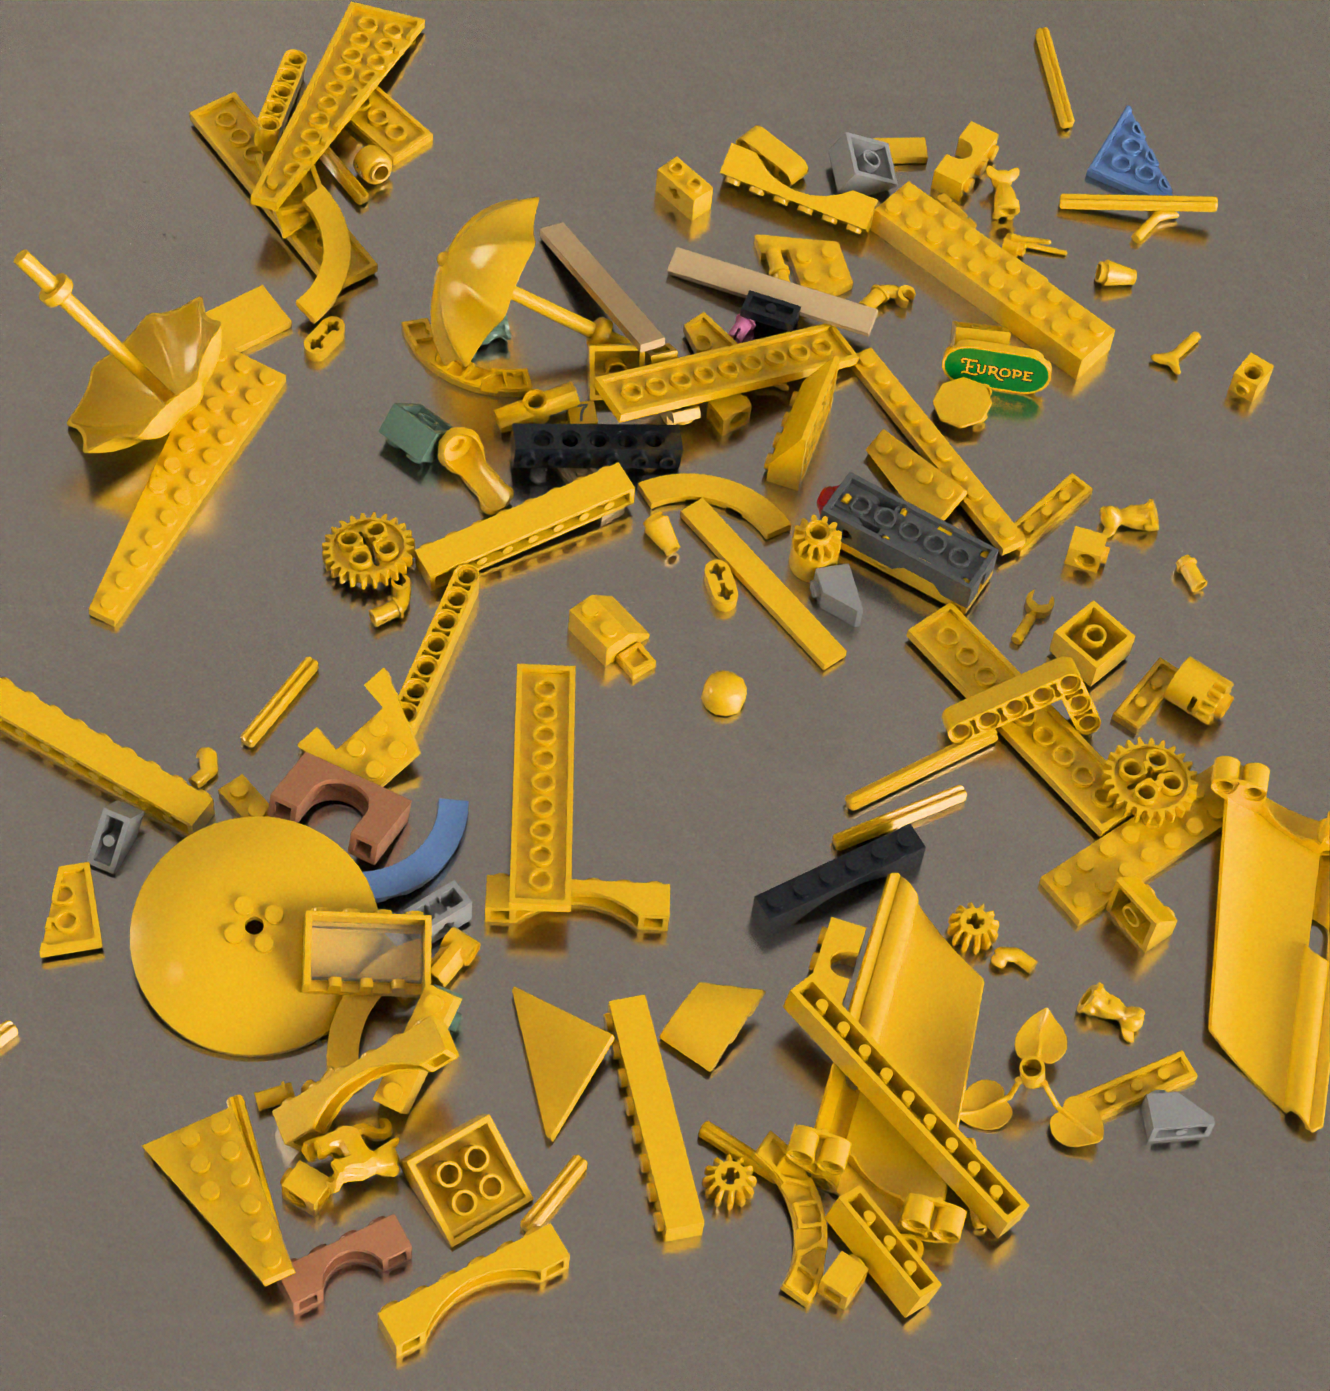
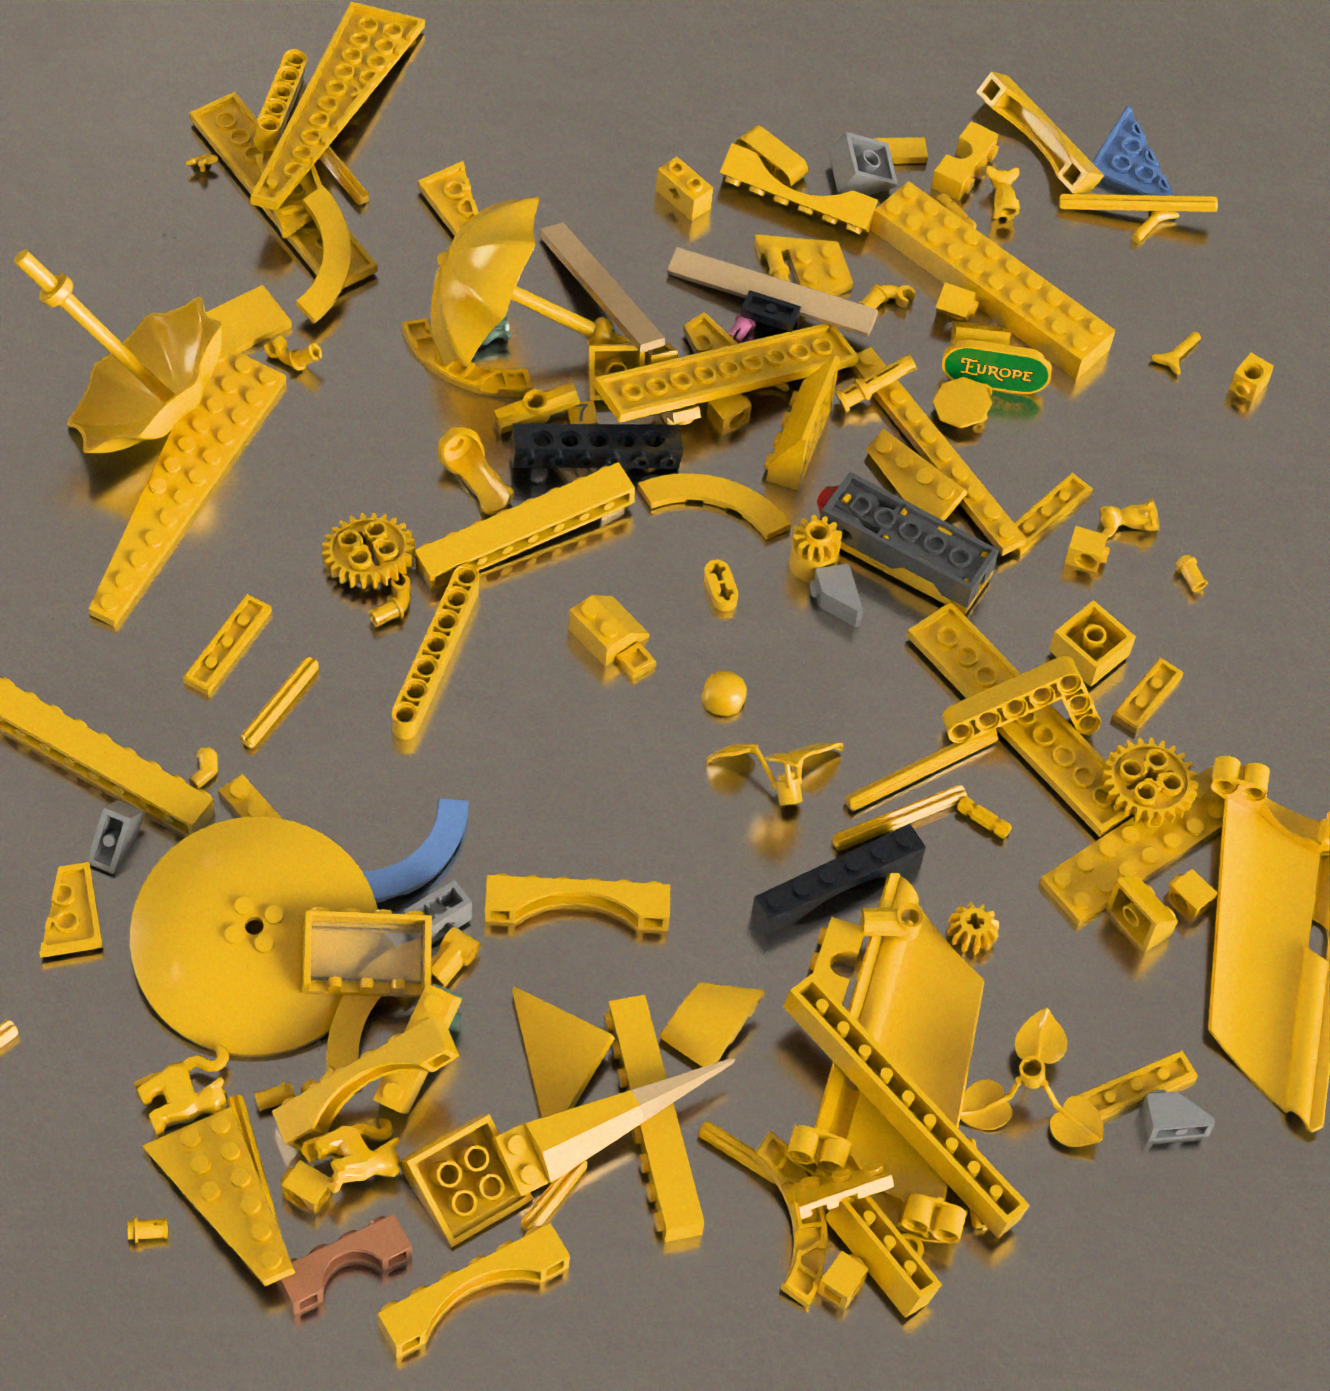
(147, 1229): none -> yellow pin
(176, 1087): none -> yellow animal
(201, 160): none -> yellow plant
(227, 644): none -> yellow tile
(296, 358): none -> yellow piece
(318, 781): nougat arch -> none
(327, 341): yellow beam -> none
(372, 164): yellow head -> none
(380, 746): yellow wing -> none
(389, 126): yellow tile -> none
(414, 431): sand green slope -> none
(450, 196): none -> yellow wing
(543, 789): yellow plate -> none
(556, 1143): none -> yellow plate
(661, 532): yellow cone -> none
(741, 1179): yellow gear -> none
(763, 584): yellow tile -> none
(787, 784): none -> yellow plant
(831, 1190): none -> yellow wing
(864, 388): none -> yellow pin
(890, 921): none -> yellow piece
(957, 302): none -> yellow brick
(984, 817): none -> yellow axle
(1015, 955): yellow arm -> none
(1017, 245): yellow plant -> none
(1034, 611): yellow piece -> none
(1054, 78): yellow axle -> none
(1066, 159): none -> yellow arch
(1107, 1006): yellow animal -> none
(1113, 274): yellow cone -> none
(1190, 895): none -> yellow brick
(1200, 691): yellow gear -> none

